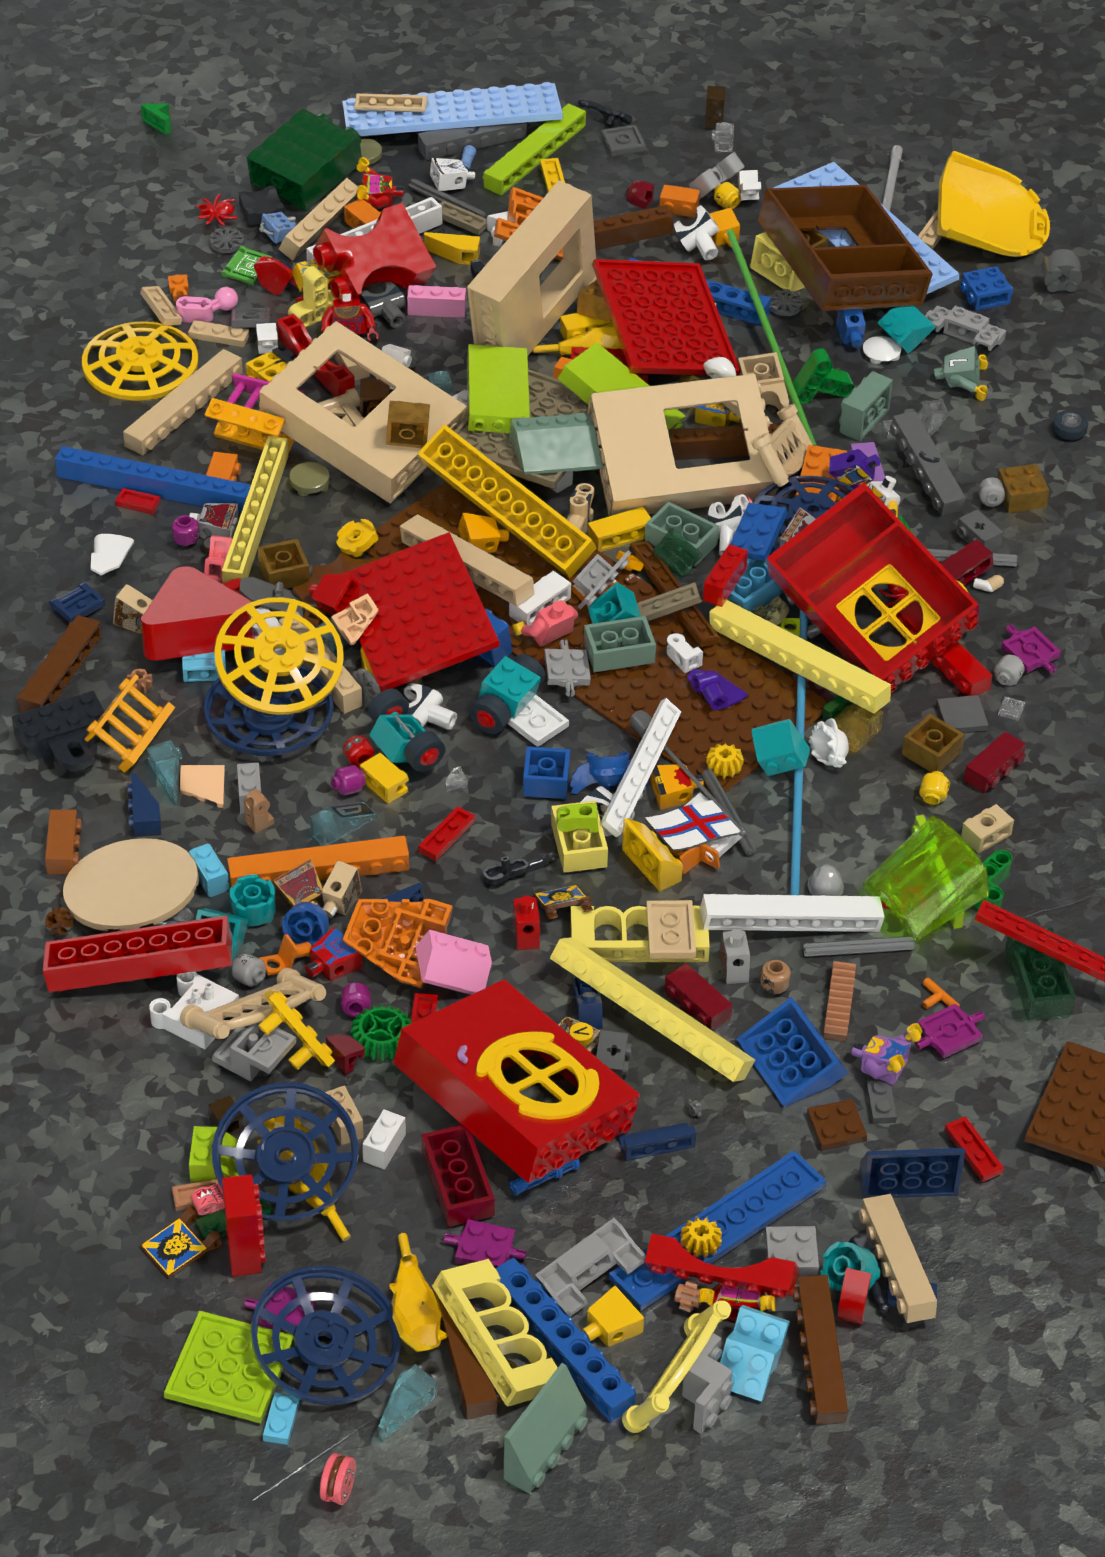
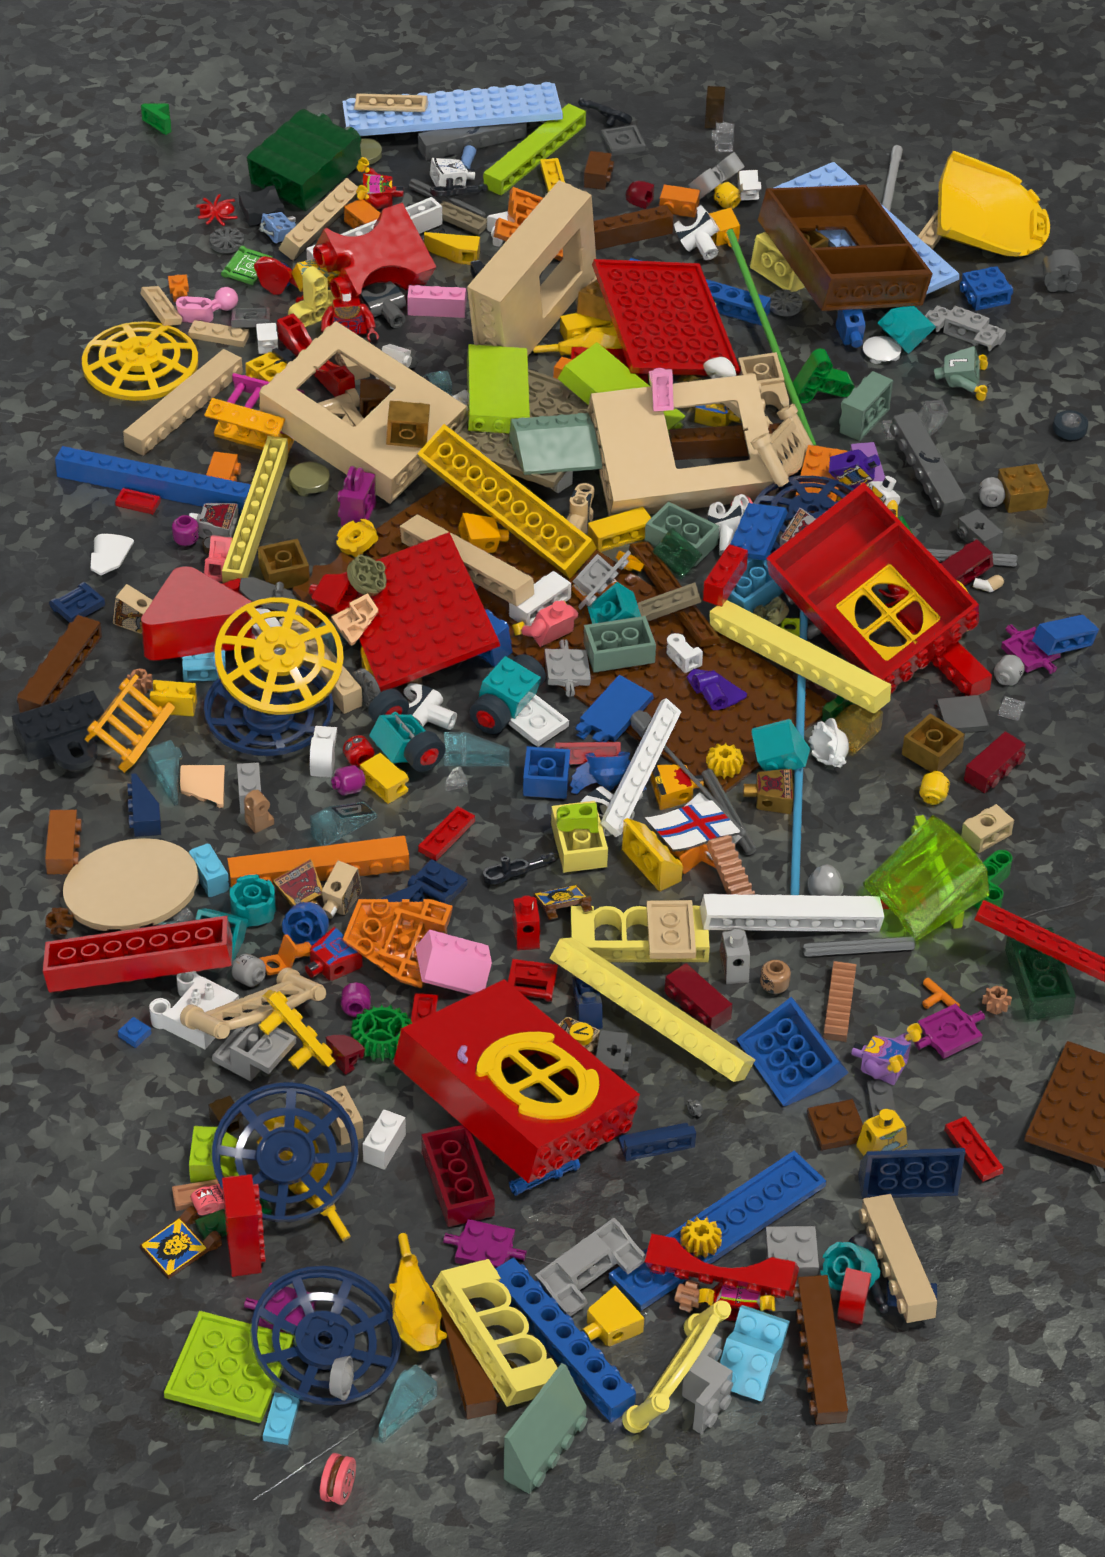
(134, 1032): none -> blue plate
(179, 694): none -> yellow brick
(322, 751): none -> white brick
(341, 1377): none -> light grey hat
(357, 497): none -> magenta brick
(367, 575): none -> olive tile
(440, 878): none -> dark blue plate
(451, 189): none -> black piece
(470, 750): none -> clear light blue slope
(534, 974): none -> red plate
(579, 749): none -> red plate
(598, 170): none -> reddish brown brick
(613, 710): none -> blue tile
(662, 389): none -> bright pink bracket
(729, 866): none -> nougat gear
(772, 791): none -> pearl gold torso
(883, 1133): none -> yellow torso
(996, 1000): none -> nougat gear
(1065, 634): none -> blue brick

